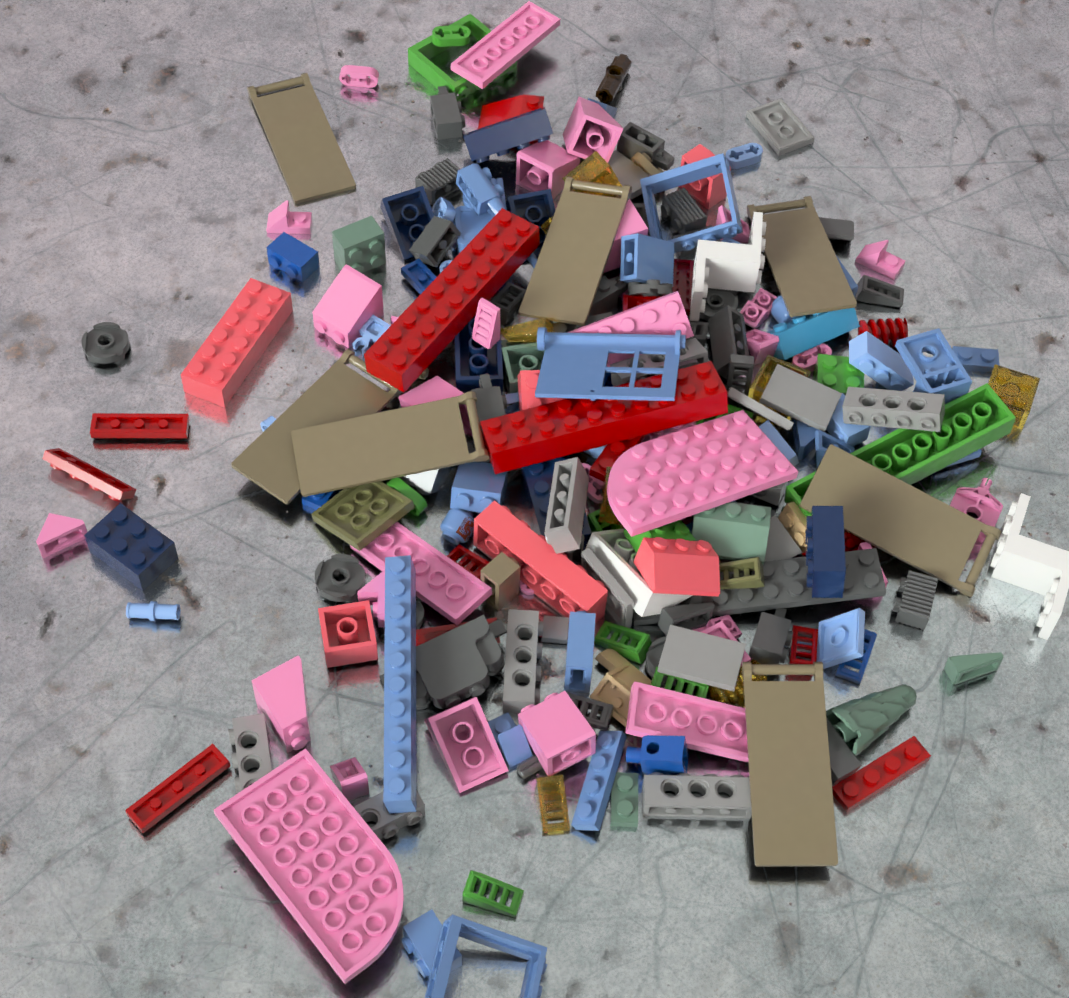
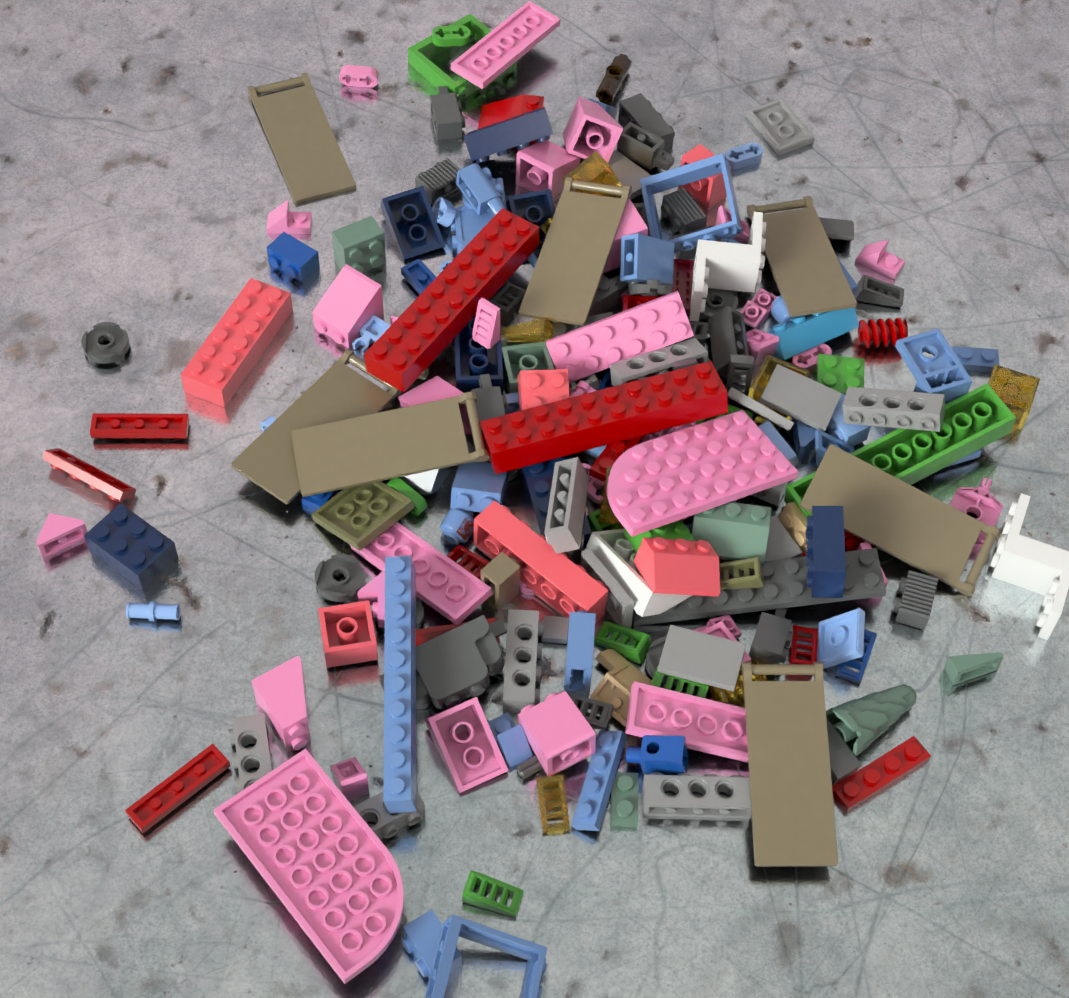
(435, 241): dark grey brick -> none
(578, 361): medium blue door -> none
(642, 113): none -> dark grey brick
(644, 162): dark tan plate -> none
(685, 616): dark grey slope -> none
(879, 362): light blue brick -> none

